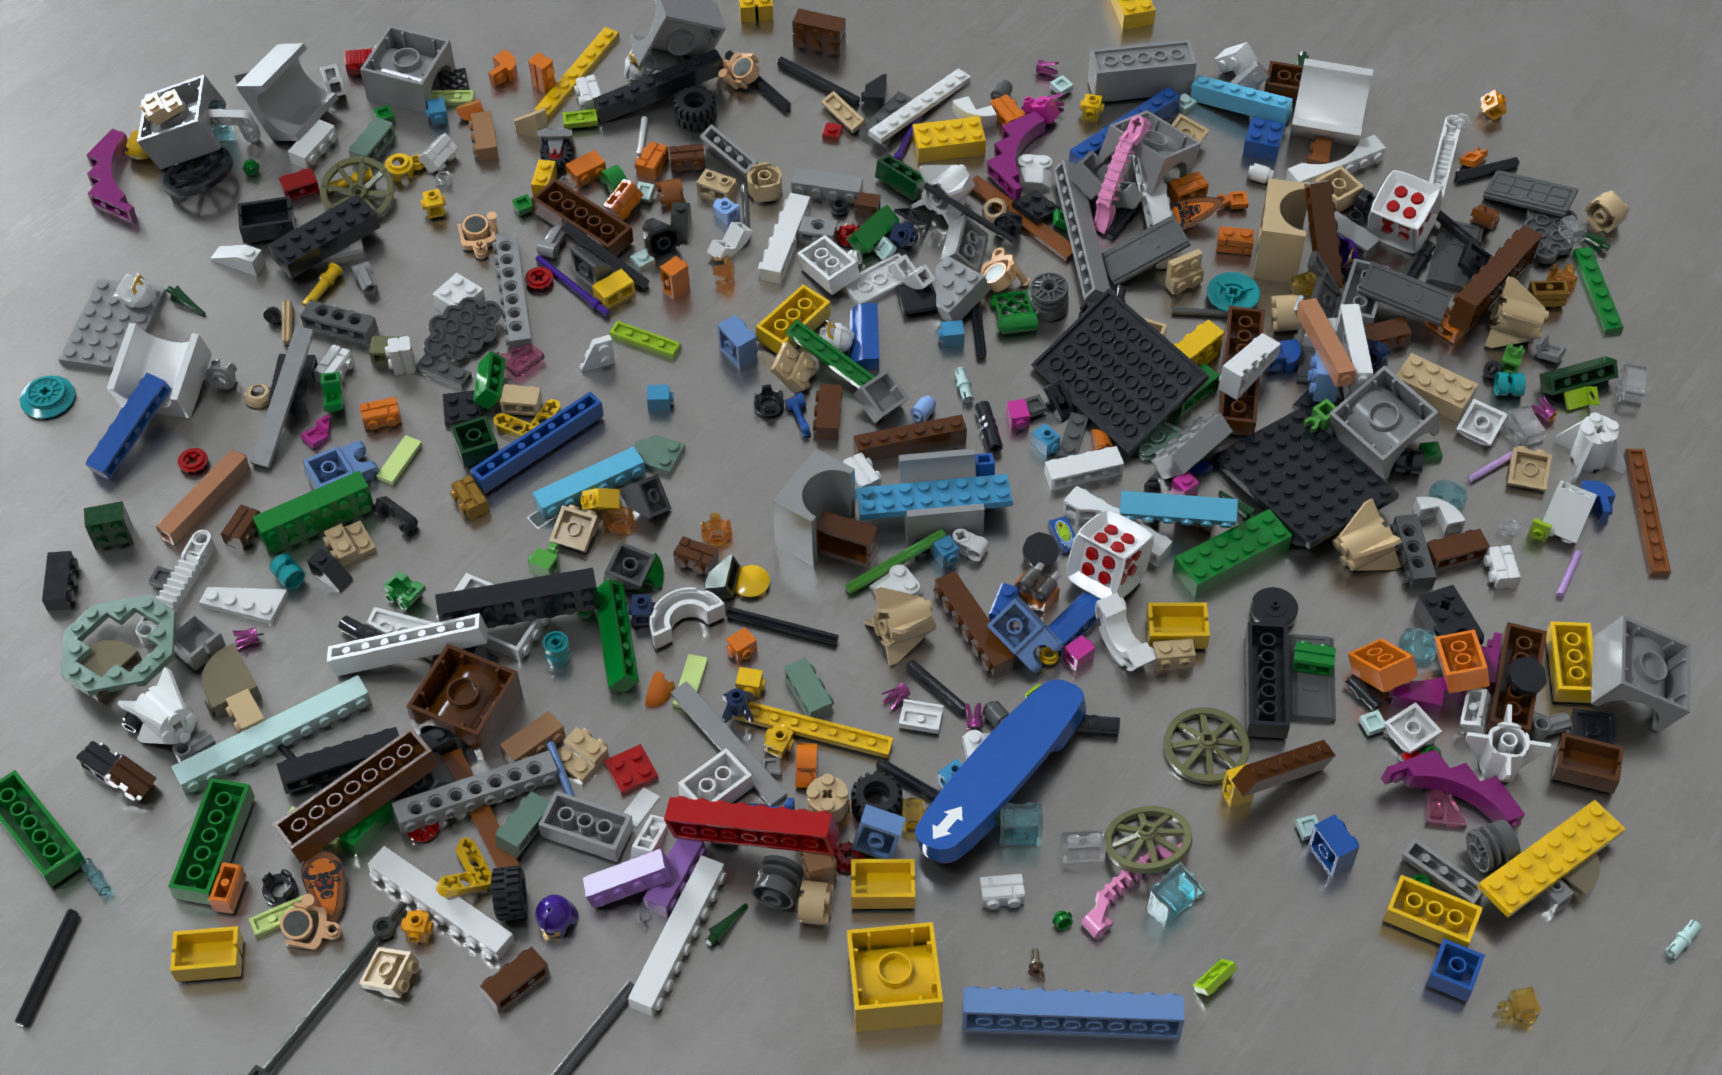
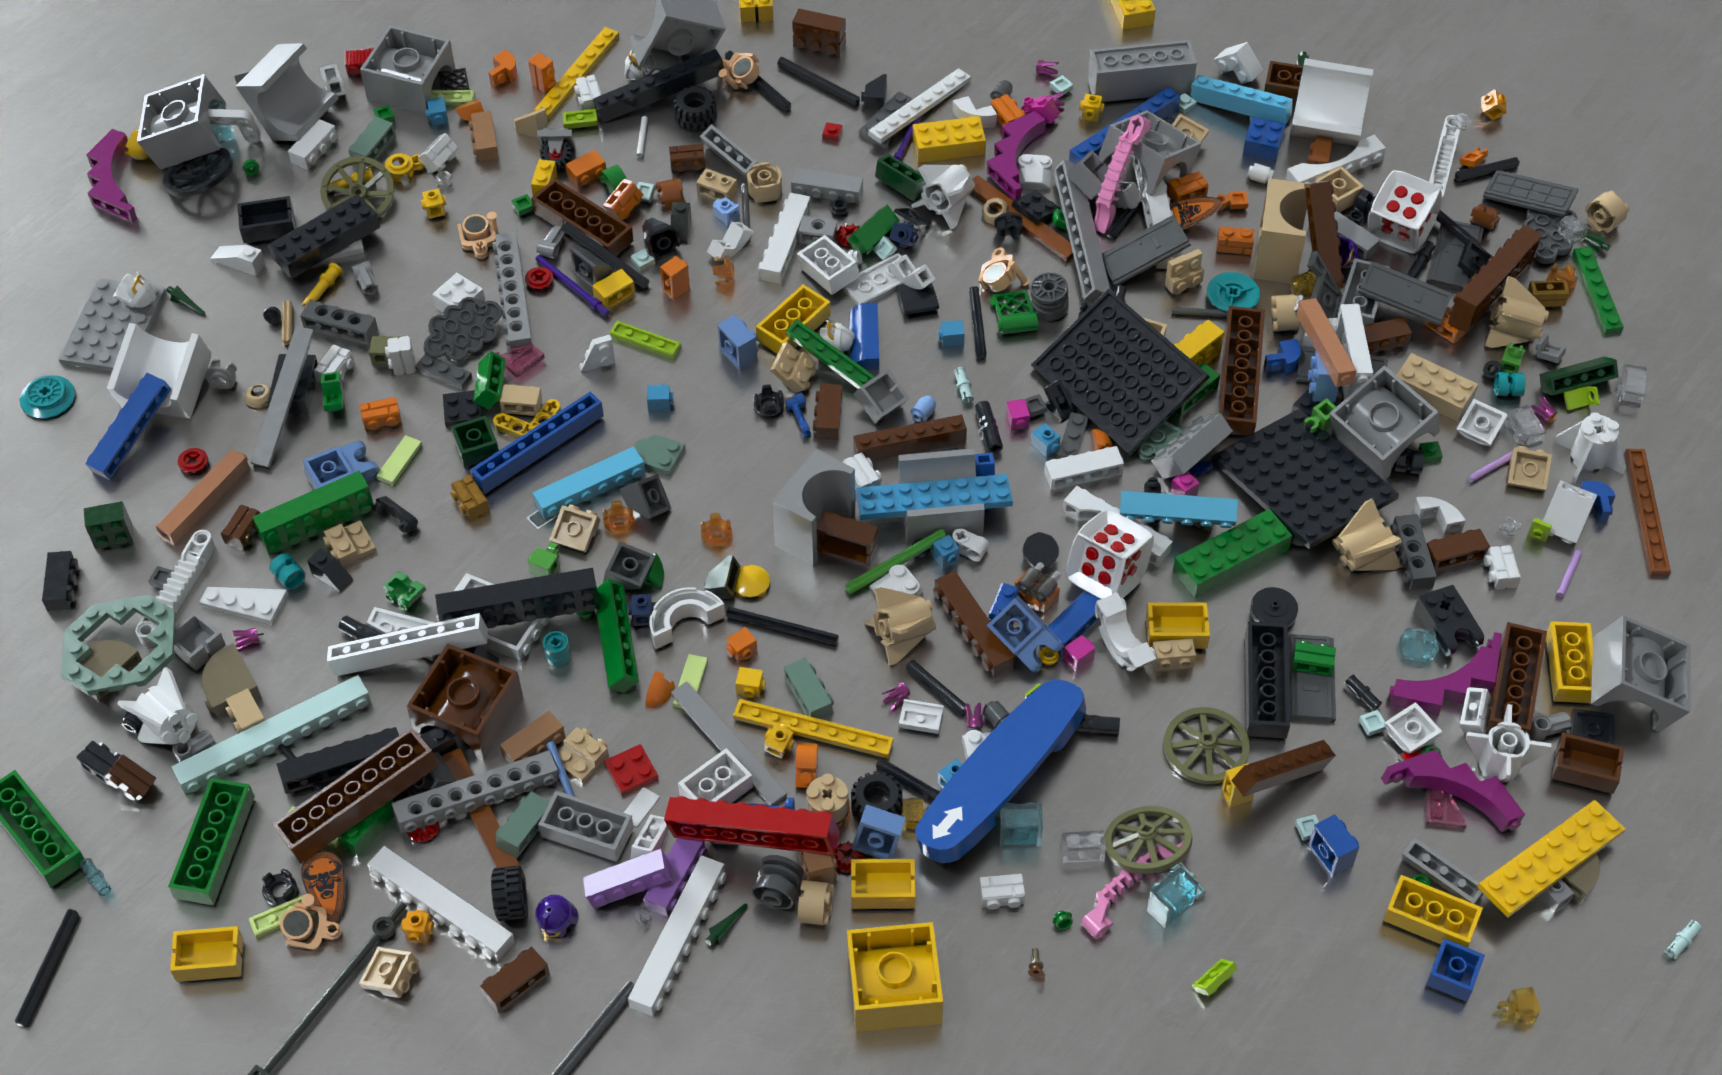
(162, 108): tan plate -> none
(227, 888): orange brick -> none
(299, 184): red brick -> none
(317, 434): dark pink slope -> none
(474, 875): yellow beam -> none
(568, 178): clear plate -> none
(600, 499): yellow brick -> none
(651, 160): orange brick -> none
(695, 555): reddish brown brick -> none
(737, 704): dark blue brick -> none
(773, 766): light grey tile -> none
(843, 112): tan plate -> none
(867, 204): reddish brown brick -> none
(940, 195): black bar -> none
(958, 289): light grey brick -> none
(965, 242): light grey slope -> none
(1062, 533): tile -> none
(1072, 1012): medium blue brick -> none
(1244, 511): dark green piece -> none
(1248, 365): white wedge -> none
(1252, 75): light grey brick -> none
(1378, 353): dark blue brick -> none
(1383, 665): orange brick -> none
(1450, 492): clear light blue dish -> none
(1462, 661): orange brick -> none
(1492, 845): dark grey wheel -> none
(1526, 676): black hat -> none

